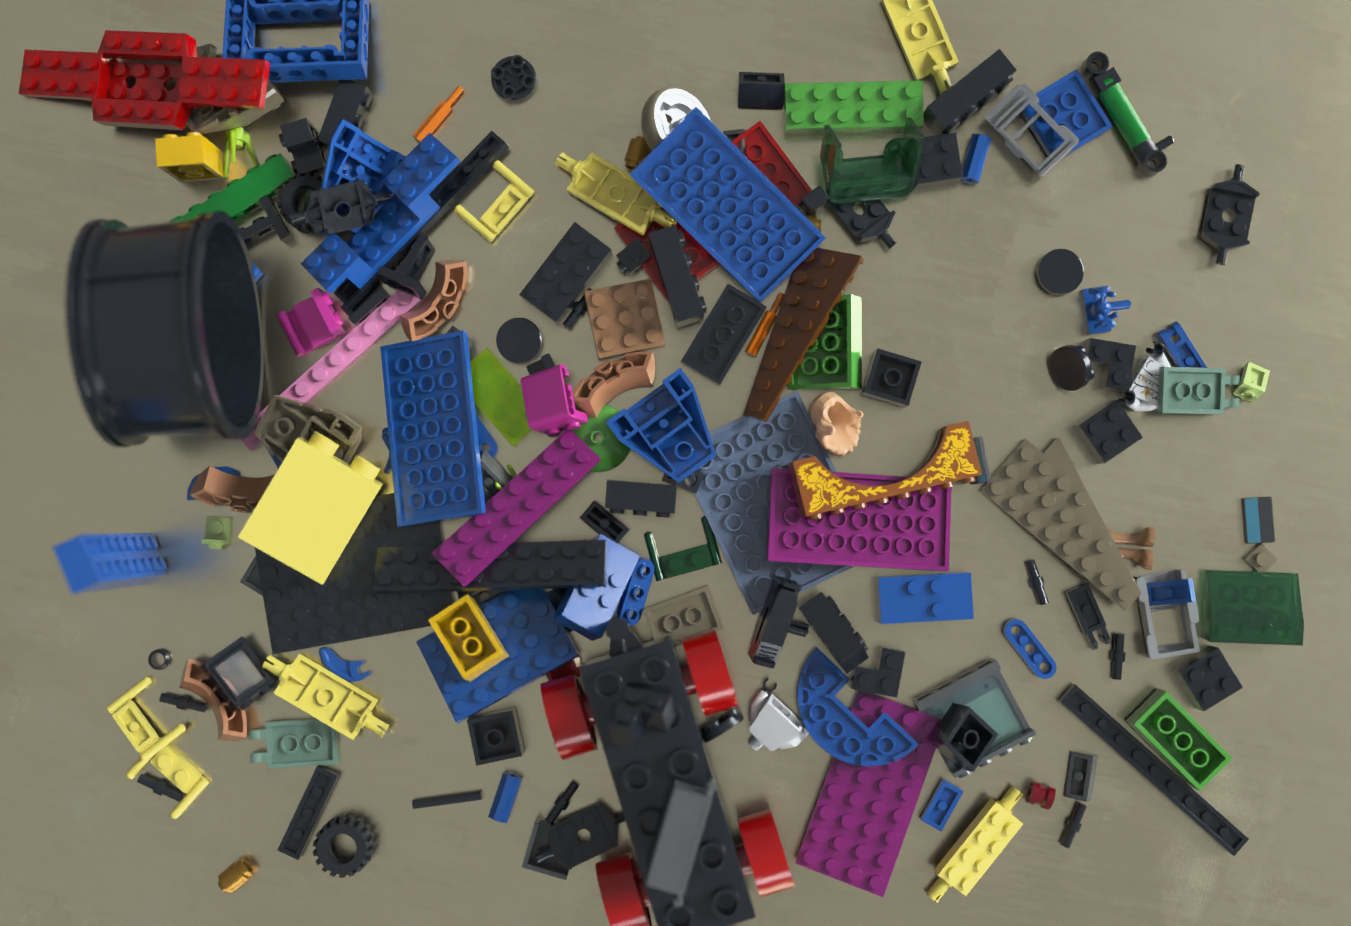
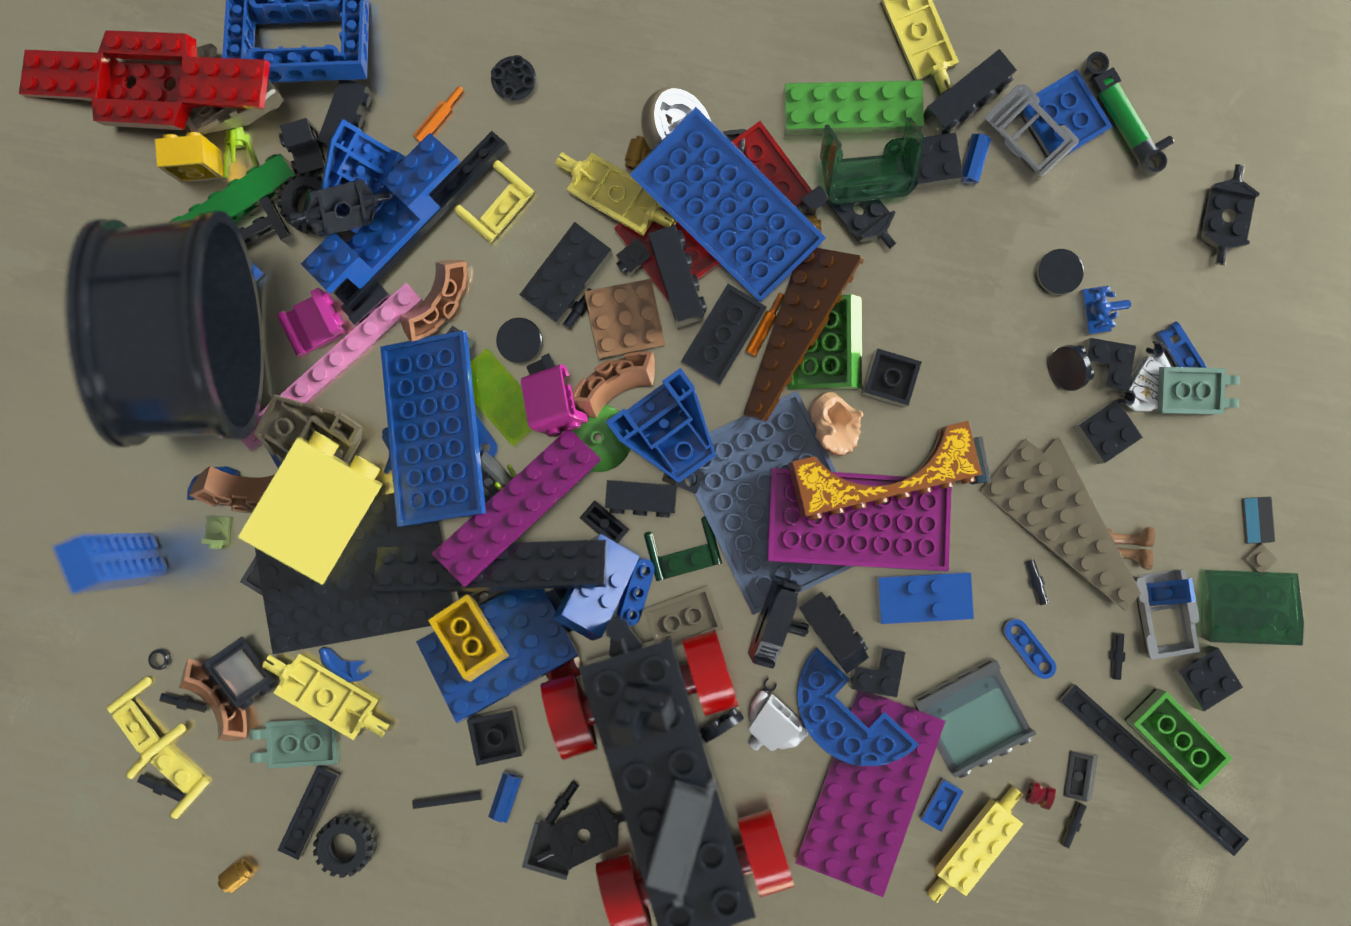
(409, 269): black bracket -> none
(761, 90): black panel -> none
(963, 737): black brick -> none
(1088, 614): black hinge -> none
(1252, 382): yellowish green bracket -> none

